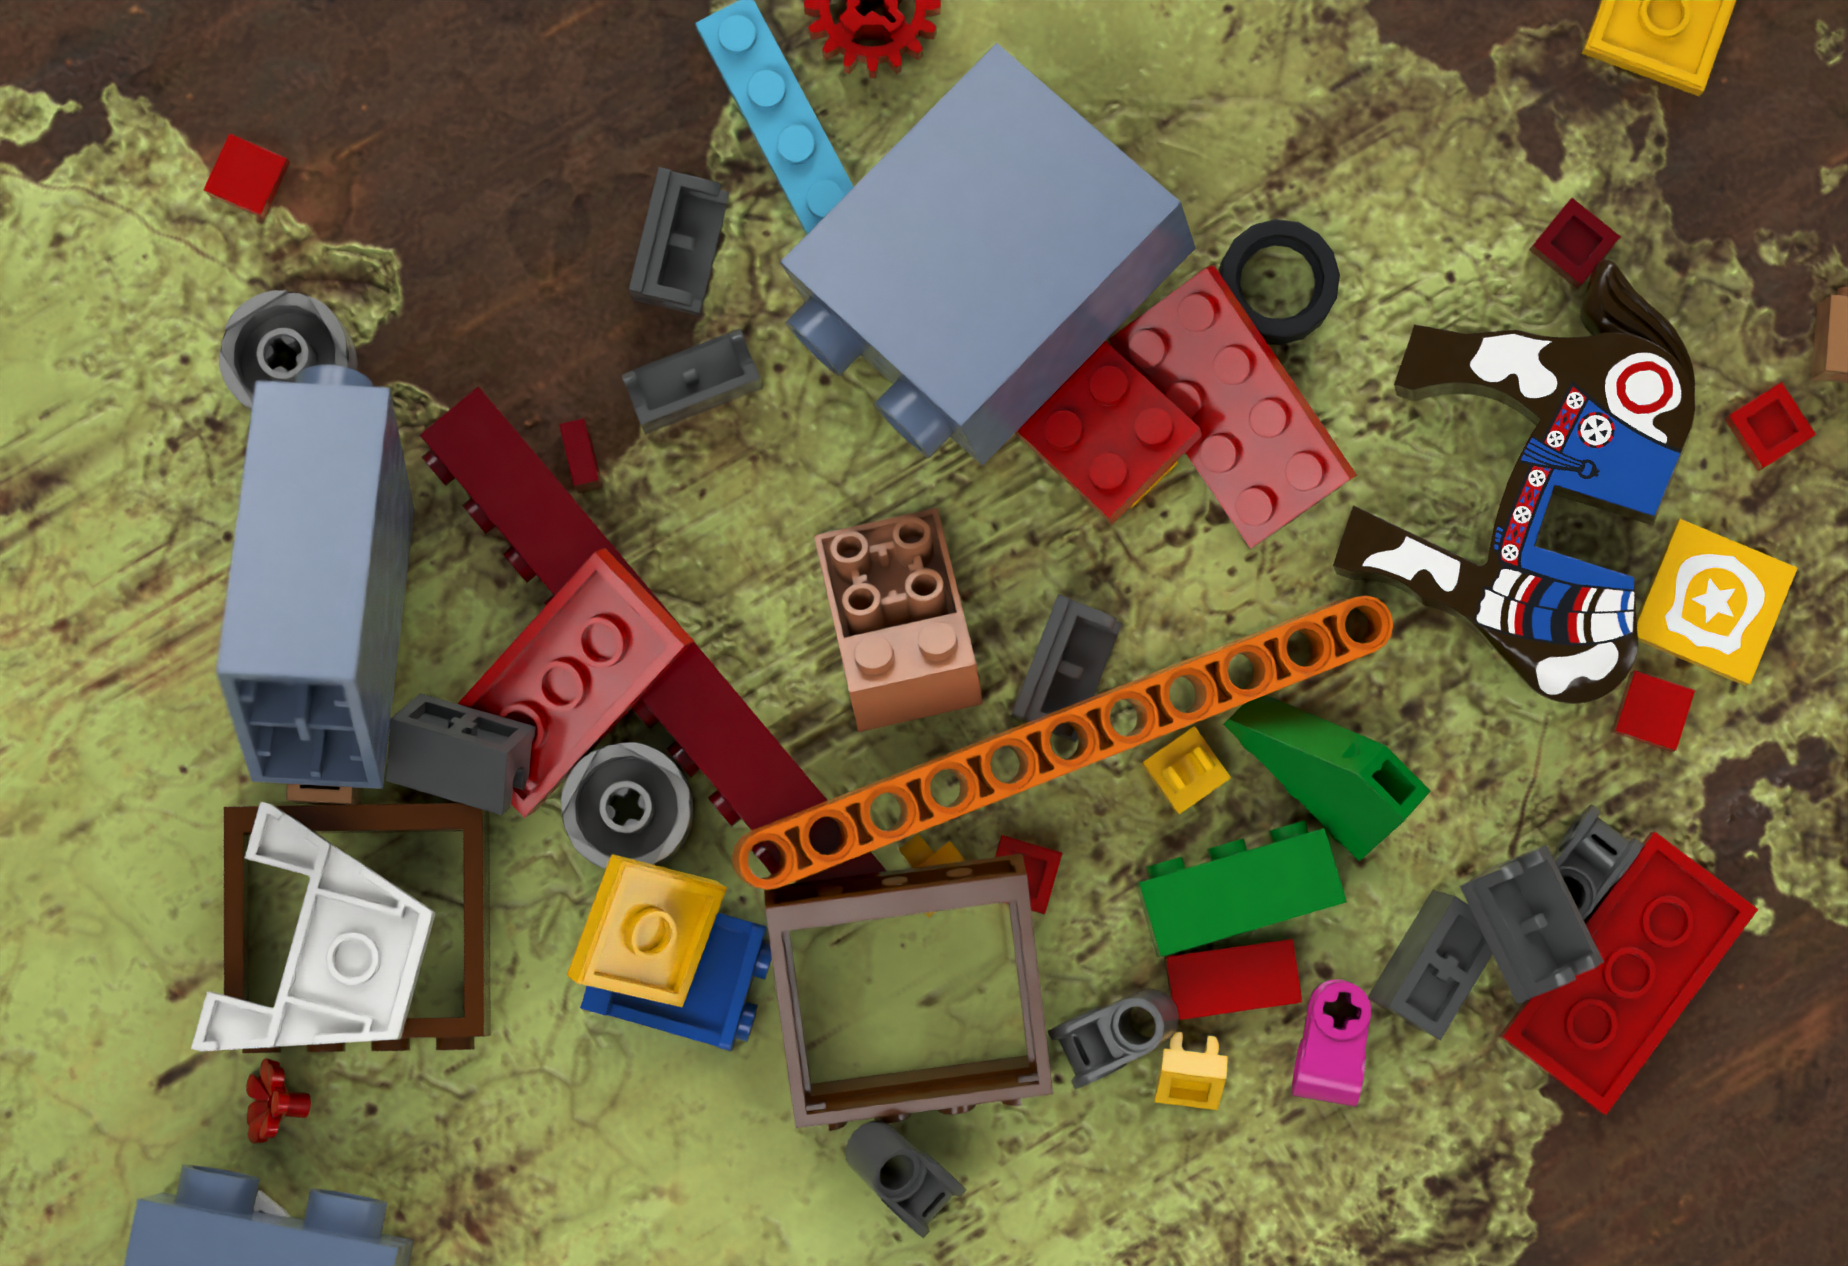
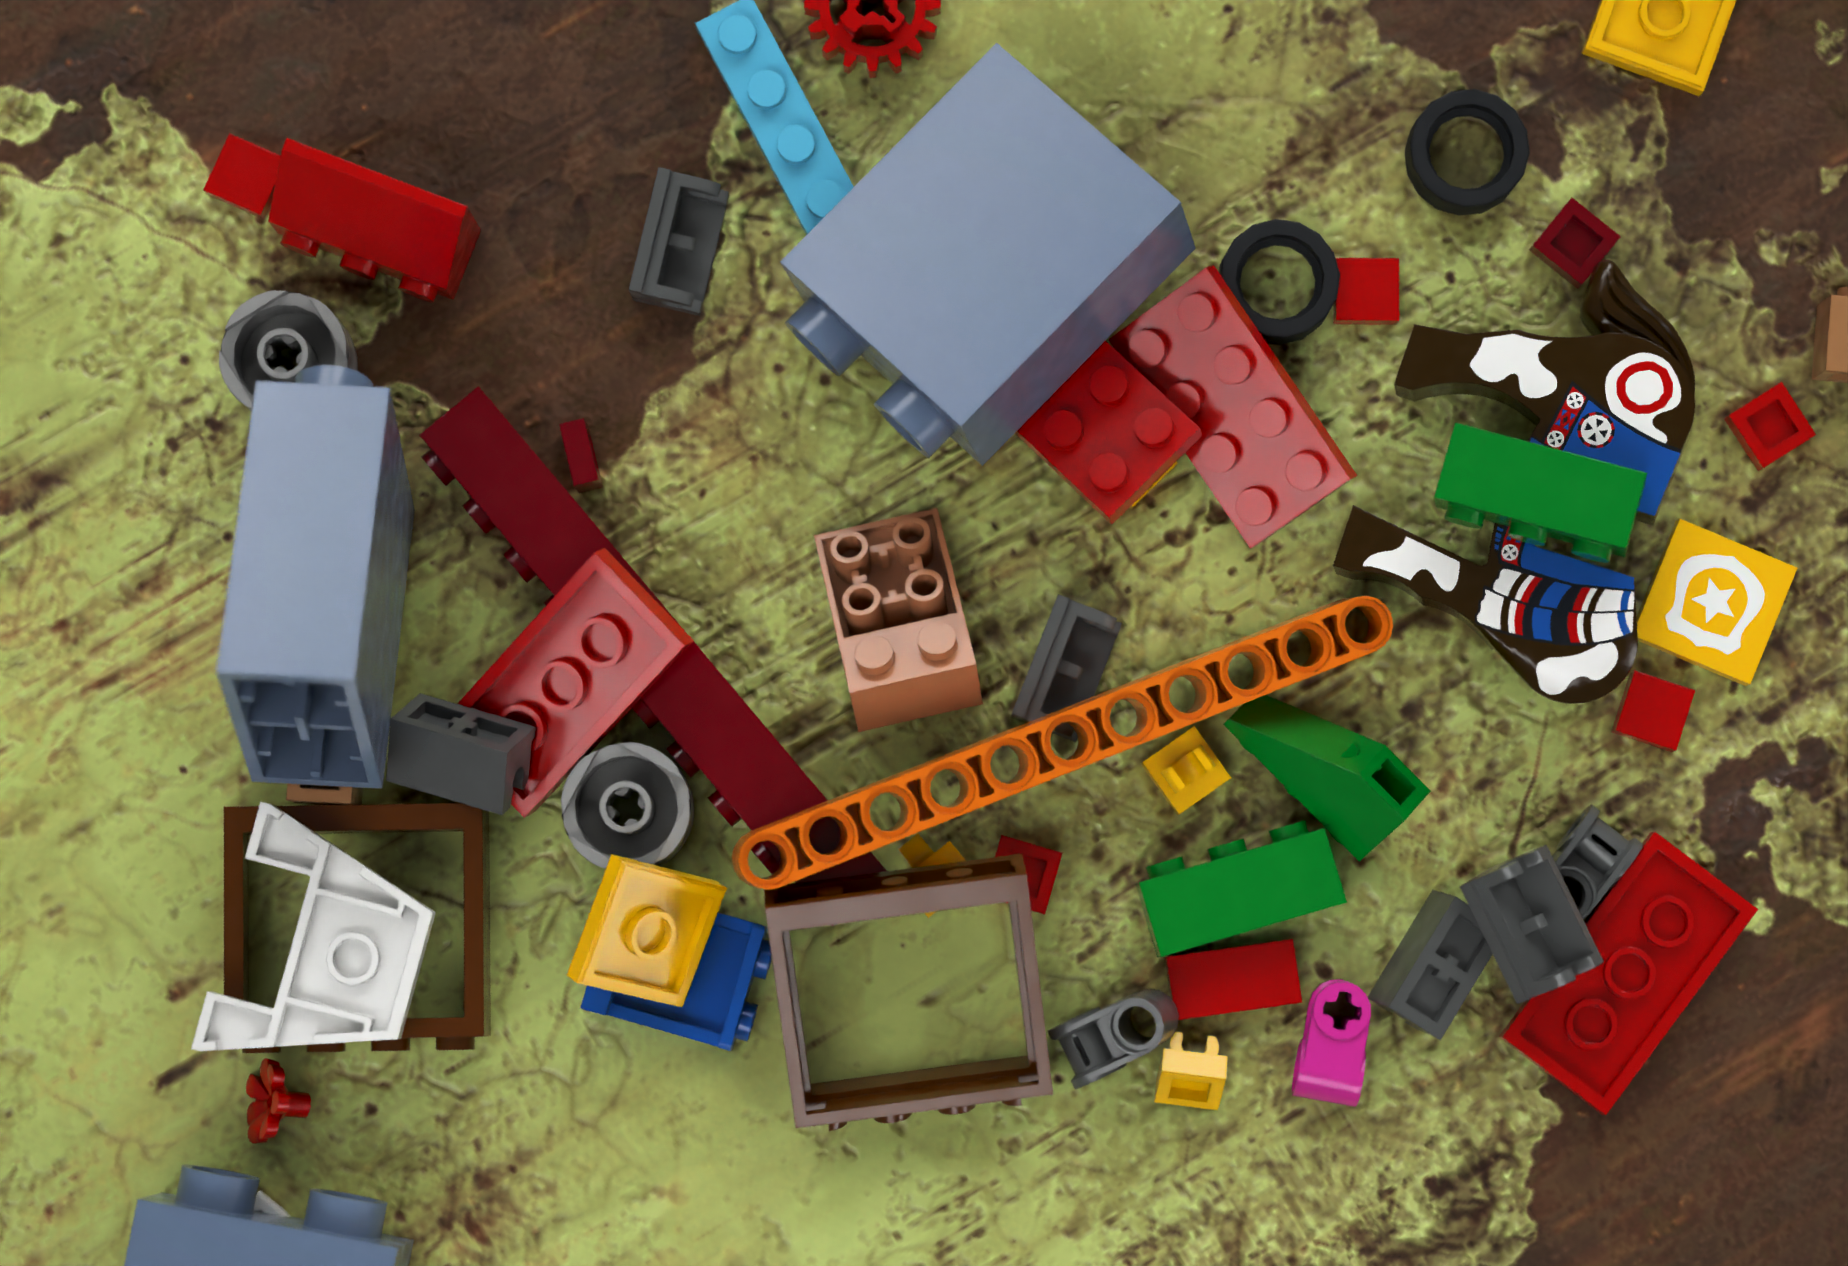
(371, 222): none -> red slope
(692, 381): dark grey hinge -> none
(901, 1174): dark grey piece -> none
(1367, 291): none -> red tile
(1480, 106): none -> black tyre
(1539, 492): none -> green brick

